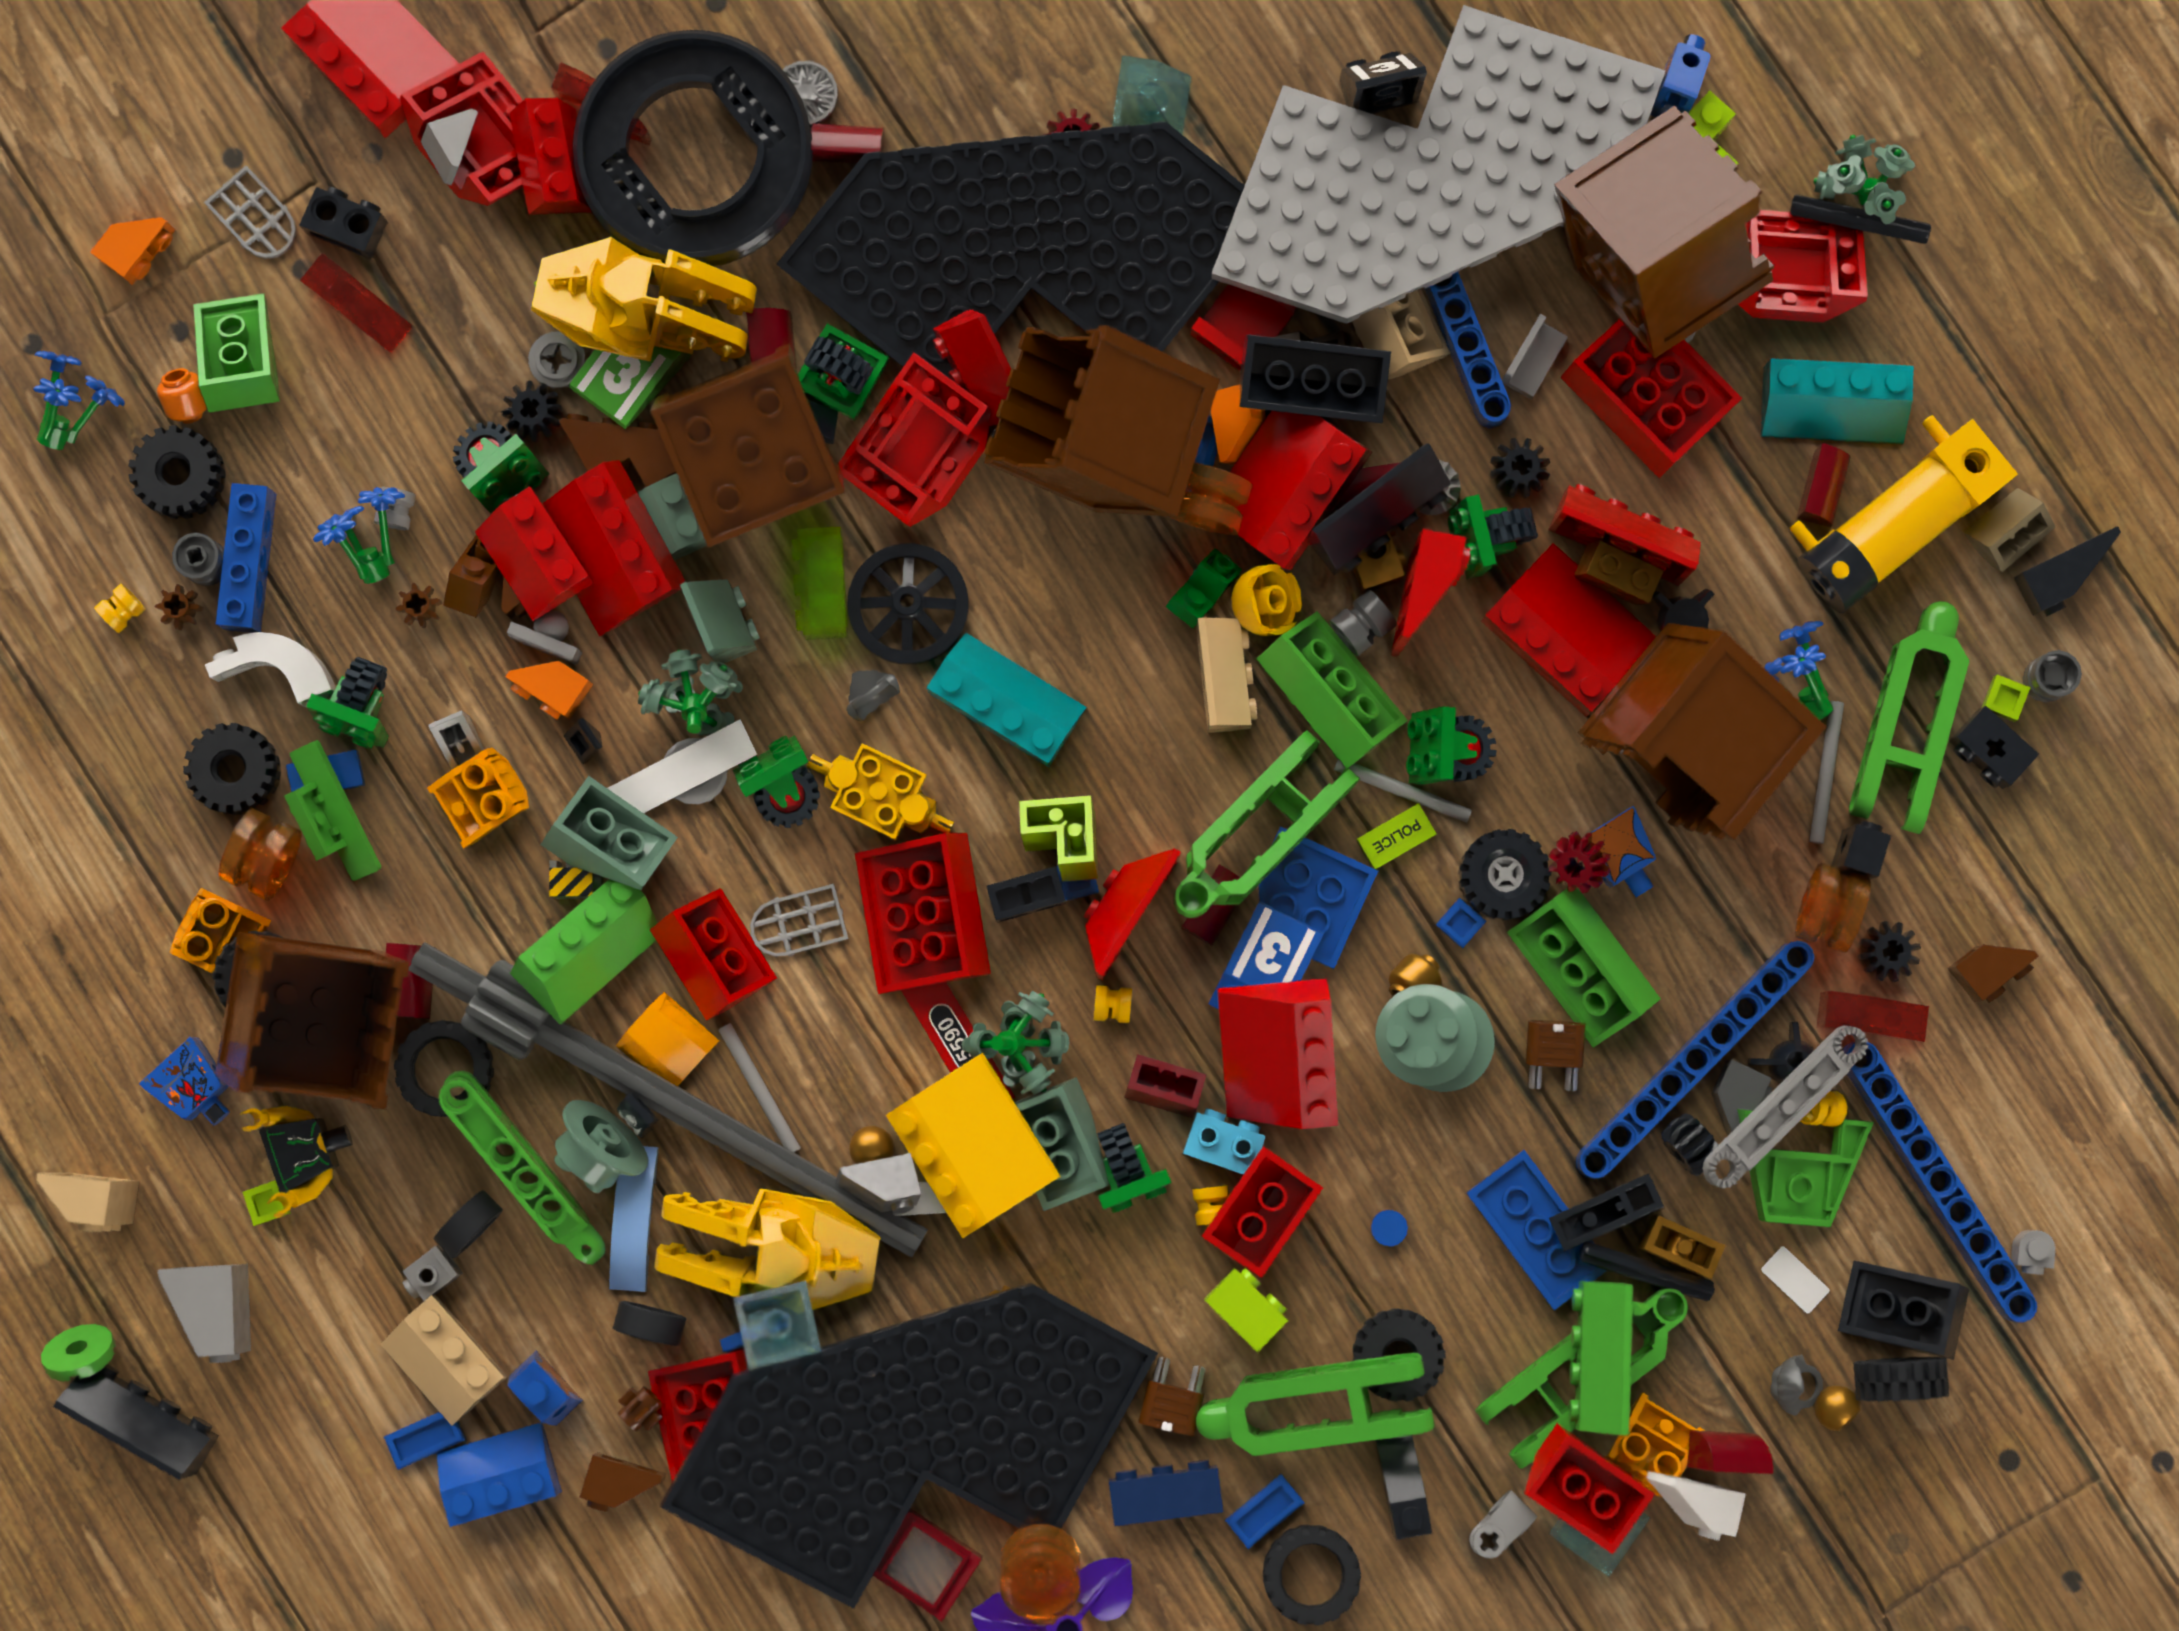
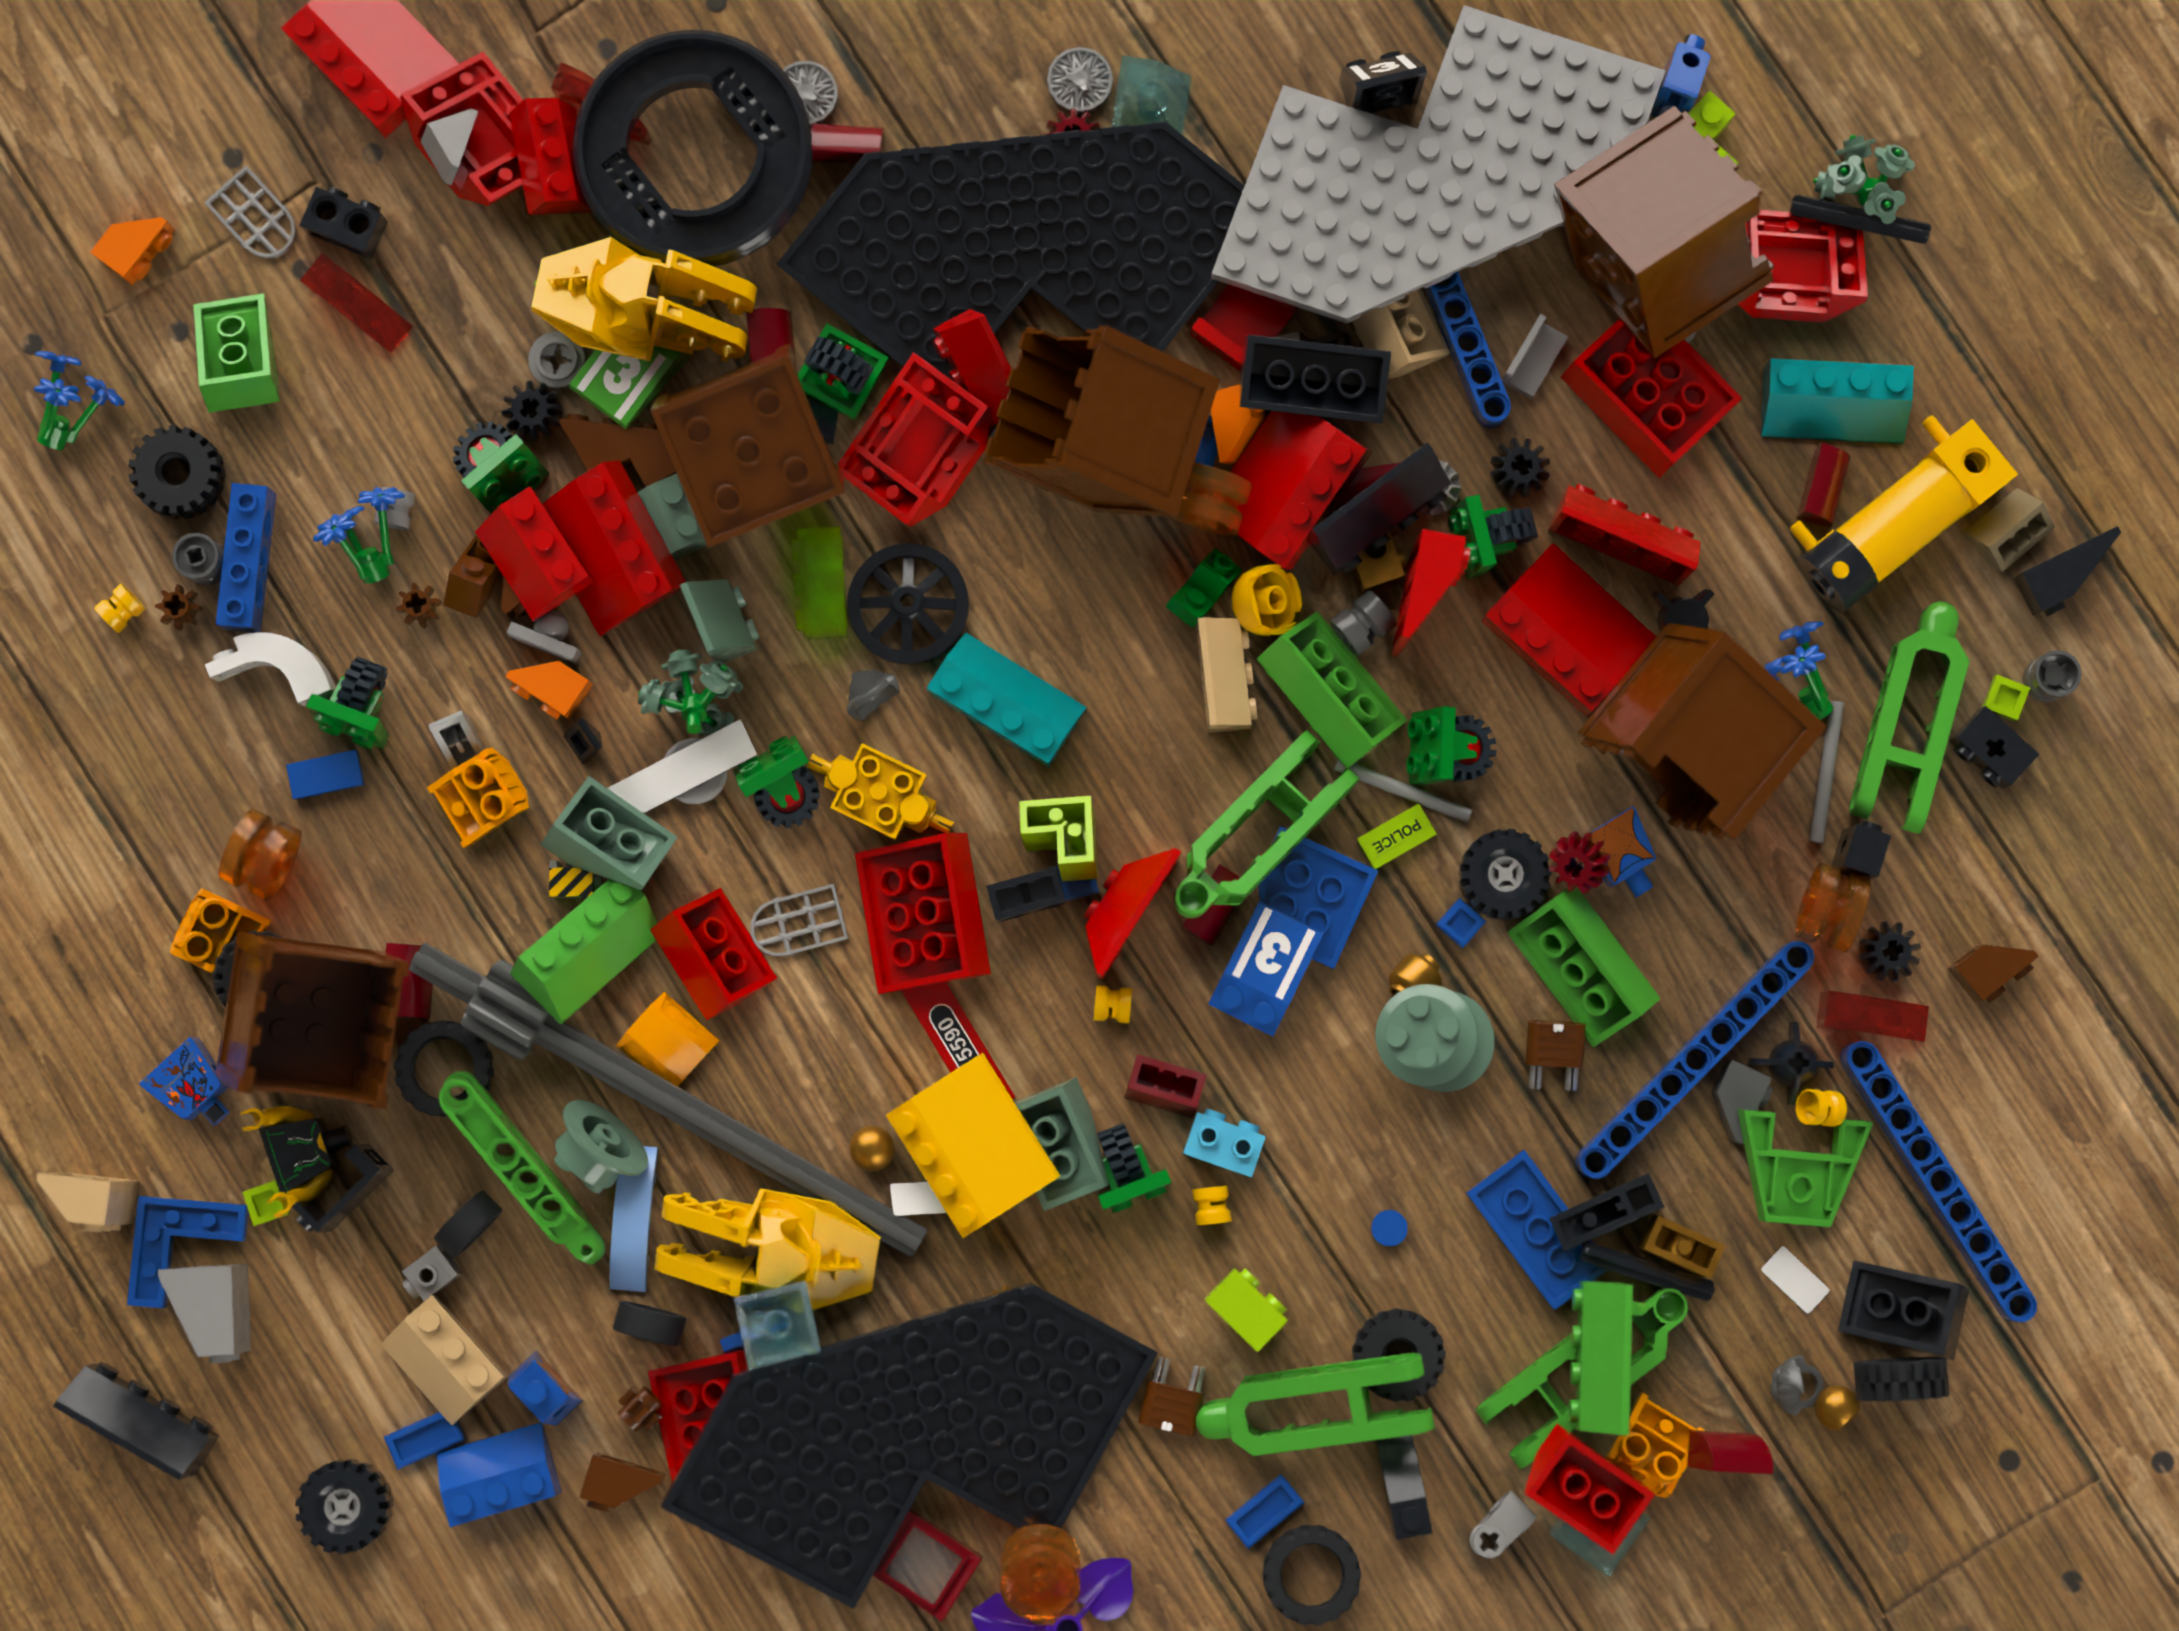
(78, 1352): bright green tile -> none
(154, 1233): none -> blue plate
(181, 396): orange head -> none
(258, 775): black tyre -> none
(327, 814): bright green bracket -> none
(330, 1519): none -> black wheel
(375, 1171): none -> black panel
(637, 1115): black slope -> none
(759, 1088): light grey piece -> none
(883, 1183): slope -> none
(1011, 1042): sand green plant -> none
(1080, 79): none -> light grey wheel
(1165, 1493): dark blue brick -> none
(1262, 1211): red slope -> none
(1279, 1053): red slope -> none
(1618, 573): pearl gold brick -> none
(1688, 1142): black gear -> none
(1701, 1504): white slope -> none
(1785, 1106): light grey plate -> none
(2033, 1251): light grey plate -> none

